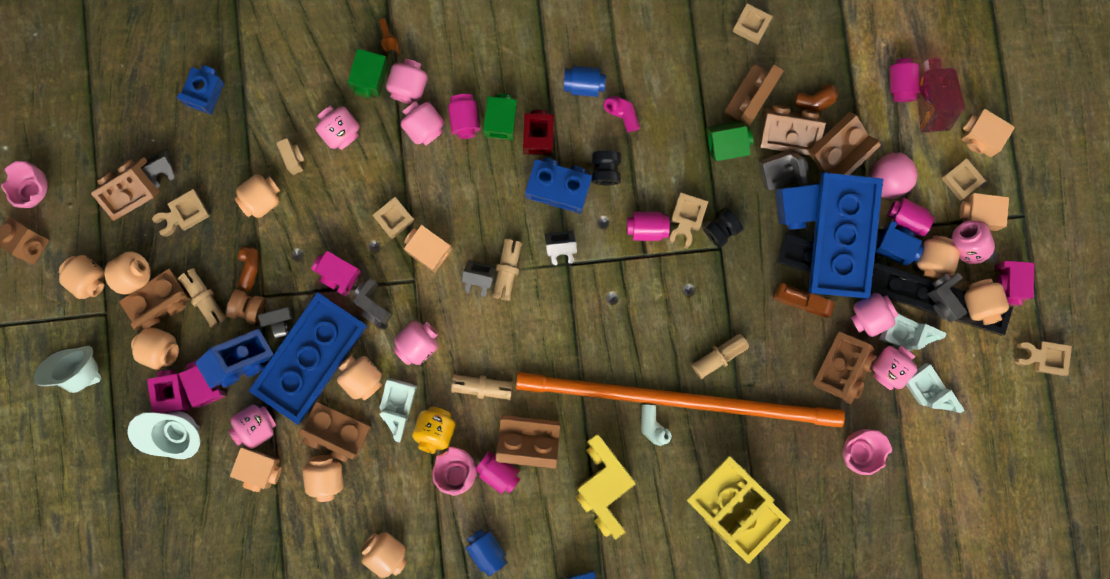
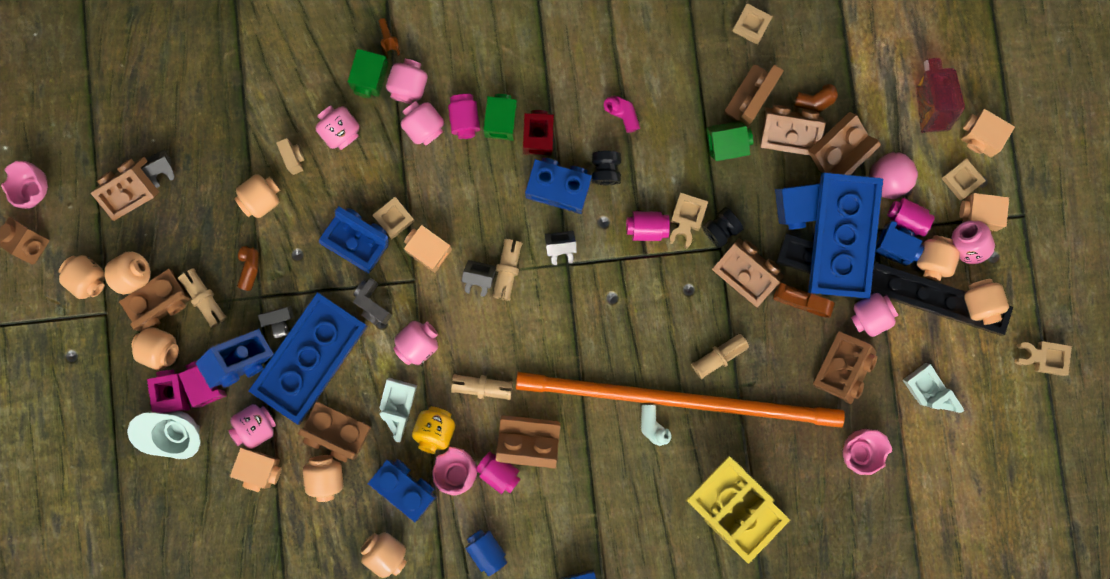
(68, 369): light aqua piece -> none
(185, 211): tan plate -> none
(205, 98): blue brick -> none
(245, 307): medium nougat wheel -> none
(336, 272): dark pink brick -> none
(355, 239): none -> blue bracket
(359, 377): light nougat head -> none
(402, 489): none -> blue brick
(584, 81): blue brick -> none
(604, 487): light yellow bracket -> none
(748, 272): none -> medium nougat bracket
(783, 169): flat silver bracket -> none
(894, 367): bright pink head -> none
(904, 80): dark pink brick -> none
(910, 334): light aqua slope -> none
(946, 303): flat silver bracket -> none
(1016, 280): dark pink brick -> none

